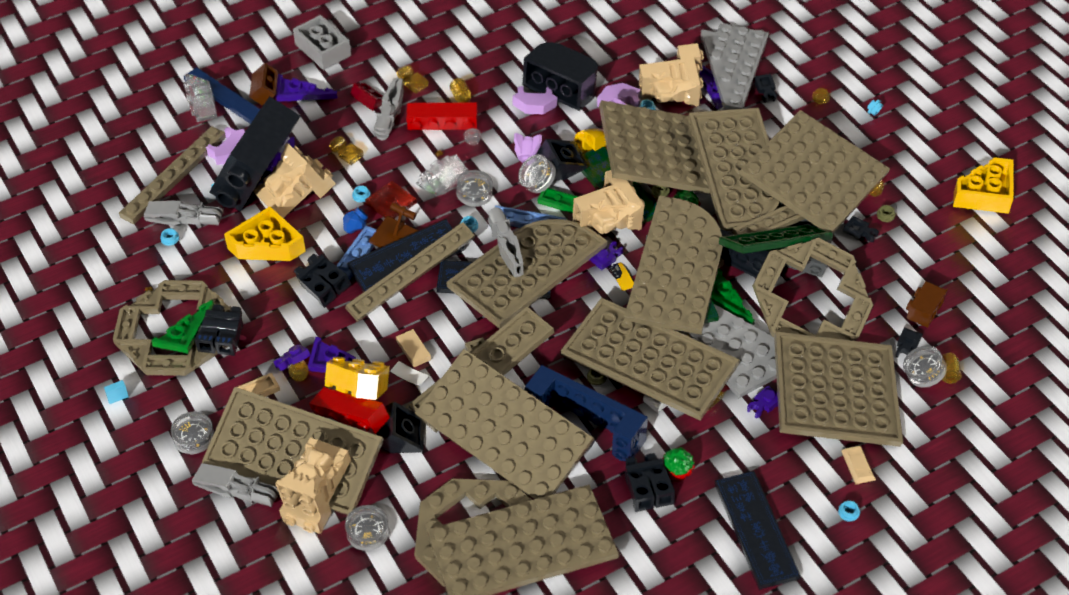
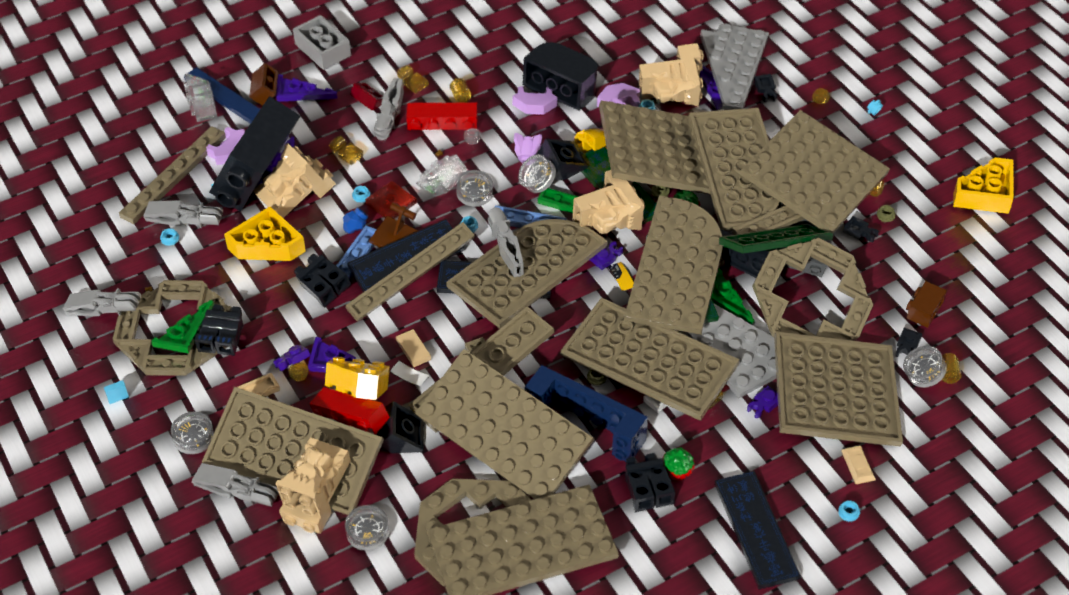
(97, 302): none -> light grey arm

